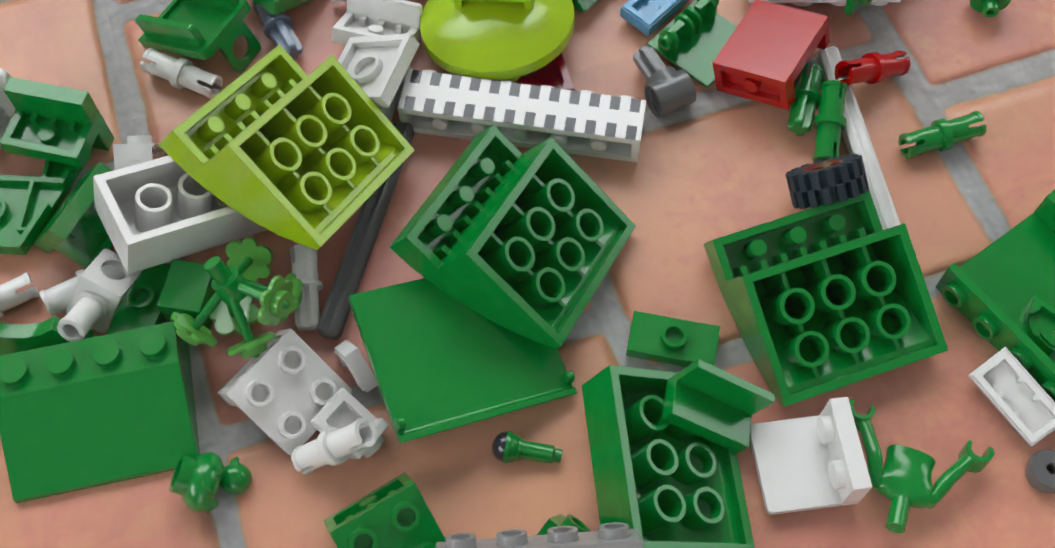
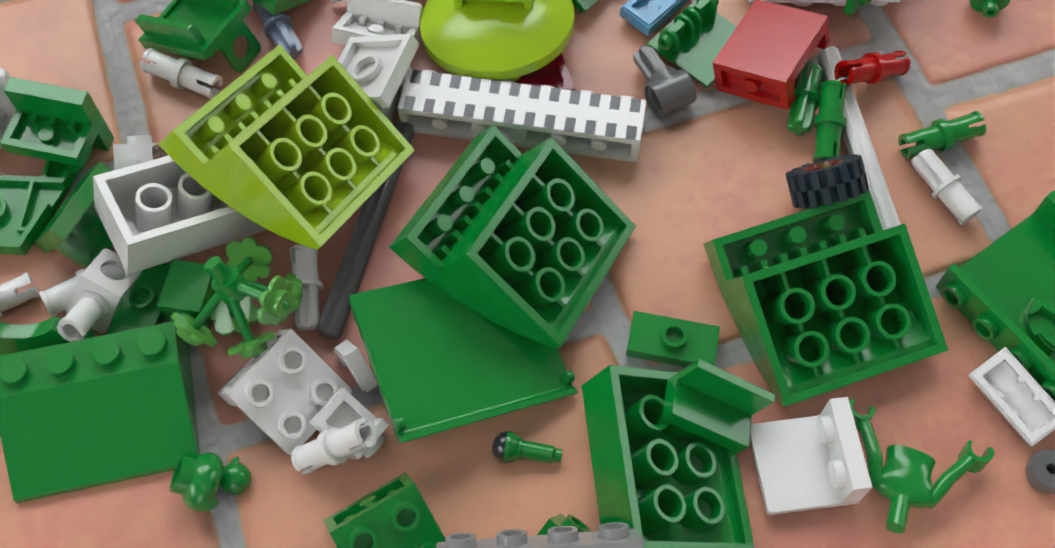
(946, 186): none -> white axle

